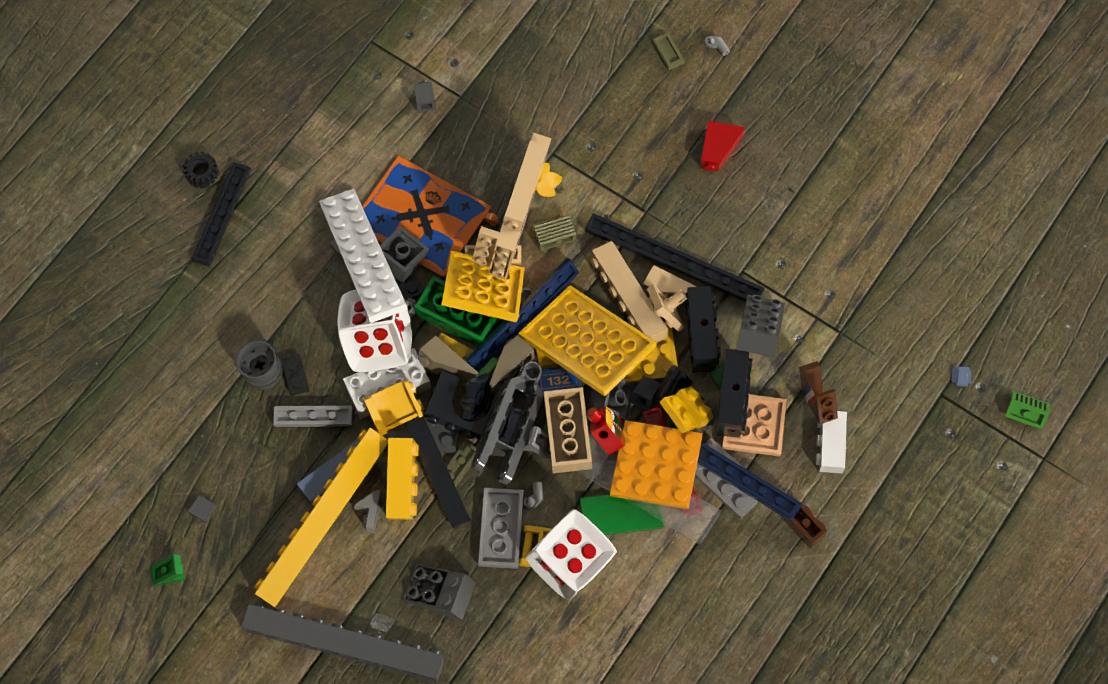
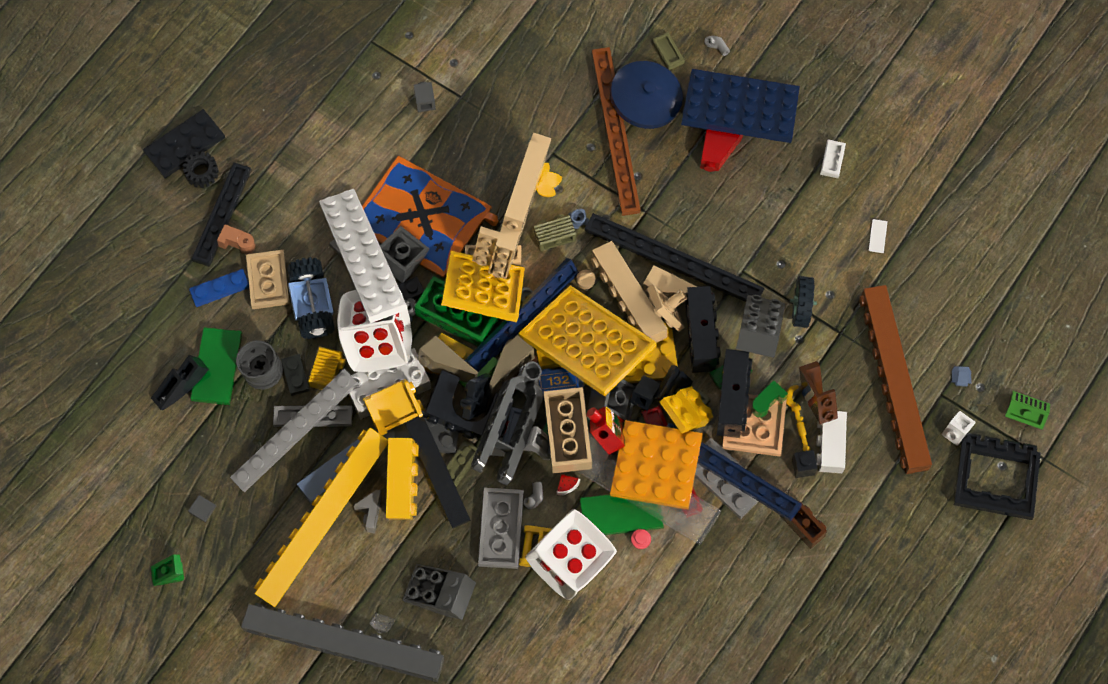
(179, 382): none -> black slope
(191, 136): none -> black plate
(219, 288): none -> blue plate
(219, 354): none -> green tile
(237, 239): none -> nougat leg
(267, 279): none -> tan plate
(294, 430): none -> light grey plate
(310, 298): none -> plate
(325, 367): none -> yellow brick
(567, 484): none -> red tile
(579, 213): none -> sand blue plate
(585, 279): none -> tan tile
(616, 134): none -> dark orange plate
(641, 539): none -> coral plate
(646, 94): none -> dark blue dish
(741, 105): none -> dark blue plate
(767, 398): none -> green leg
(796, 408): none -> yellow piece
(803, 301): none -> black wheel
(804, 464): none -> black brick
(832, 158): none -> white plate
(877, 236): none -> white sticker
(895, 379): none -> dark orange brick
(958, 428): none -> white bracket
(990, 502): none -> black hinge

